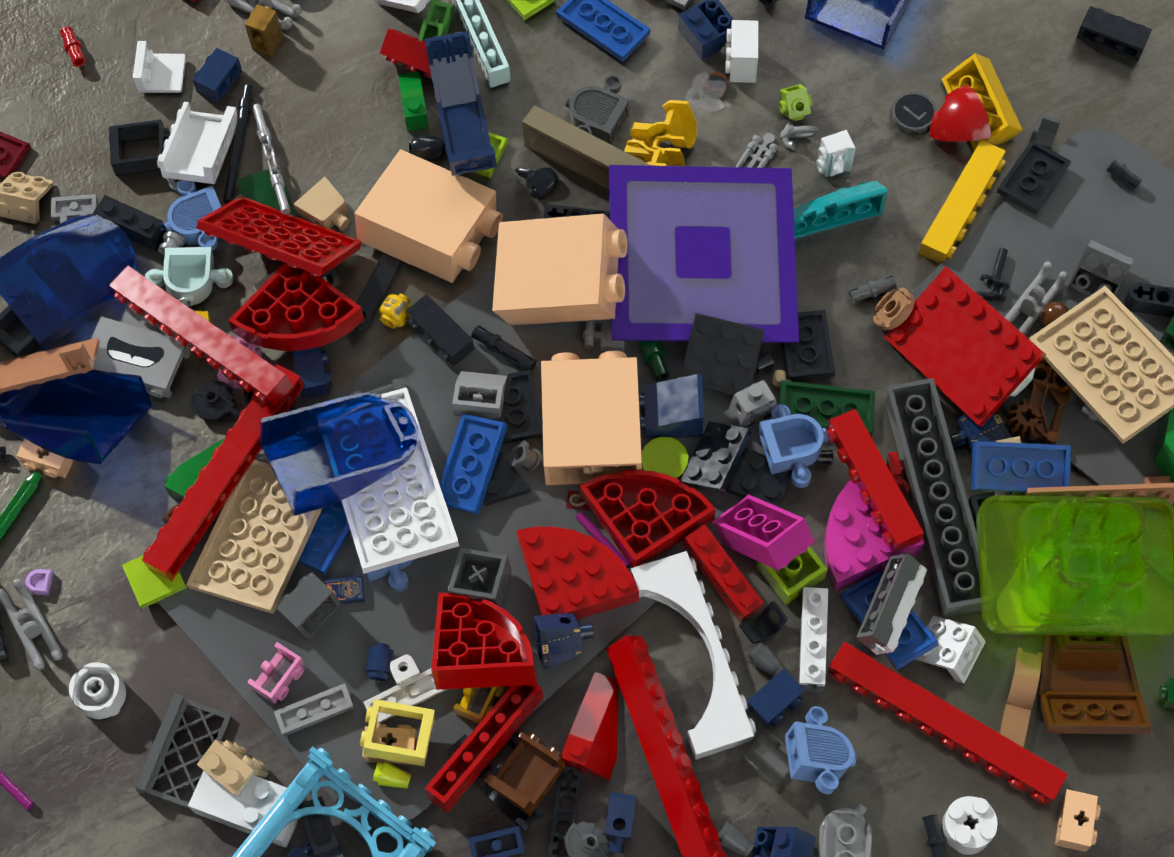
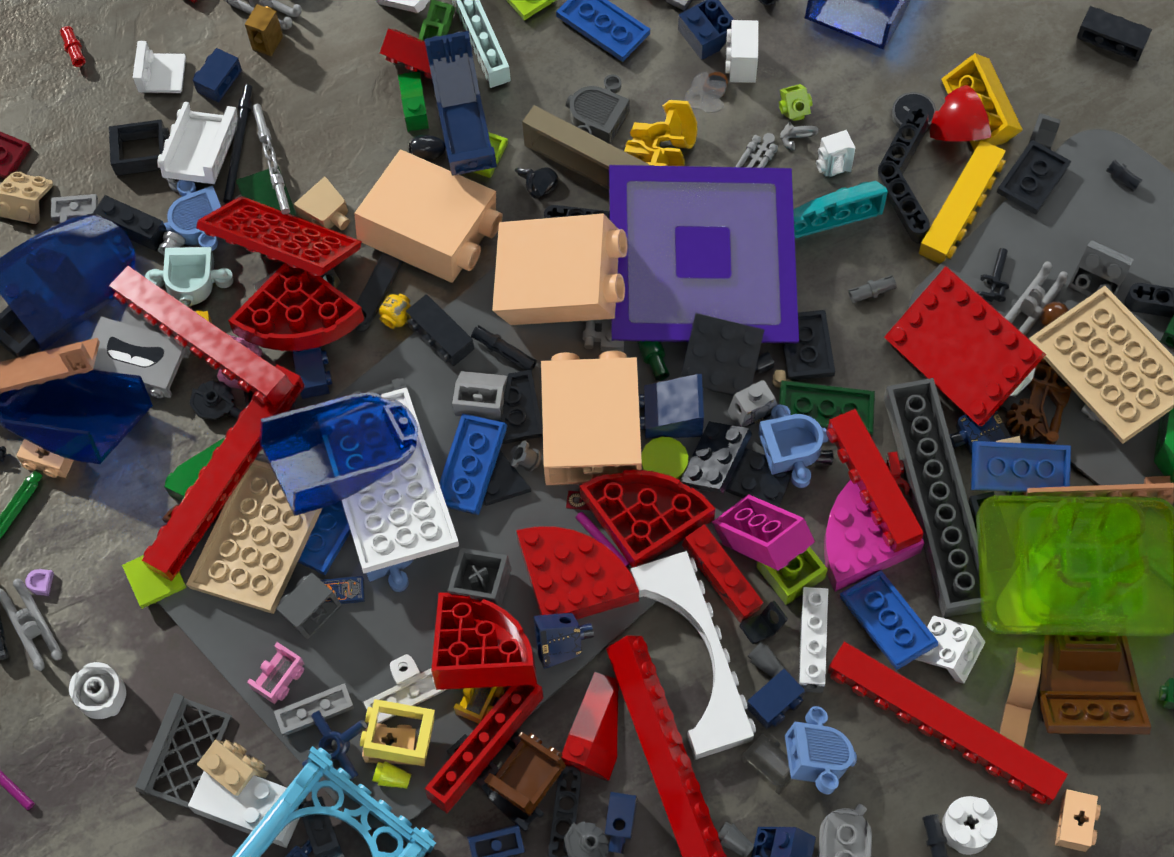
(342, 740): none -> dark blue bar
(379, 662): dark blue brick -> none
(891, 604): dark grey piece -> none
(894, 309): medium nougat tile -> none
(898, 166): none -> black beam

